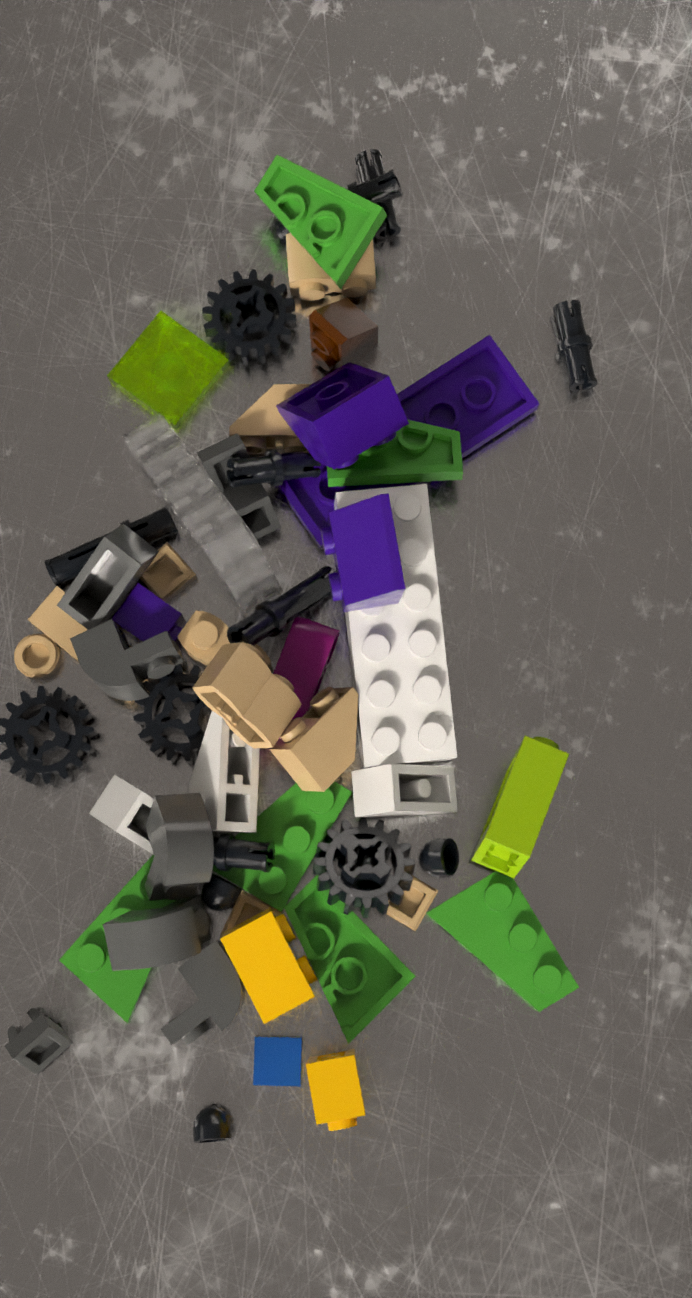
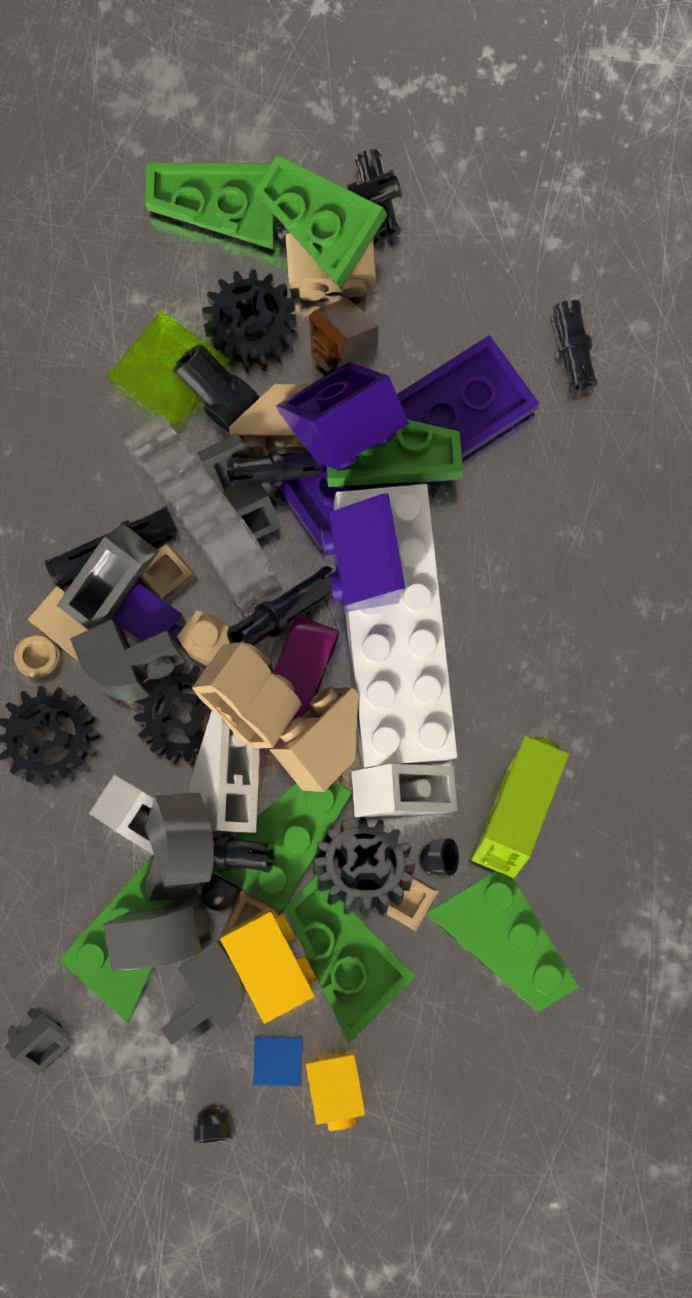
(212, 197): none -> bright green wing
(223, 394): none -> black piece

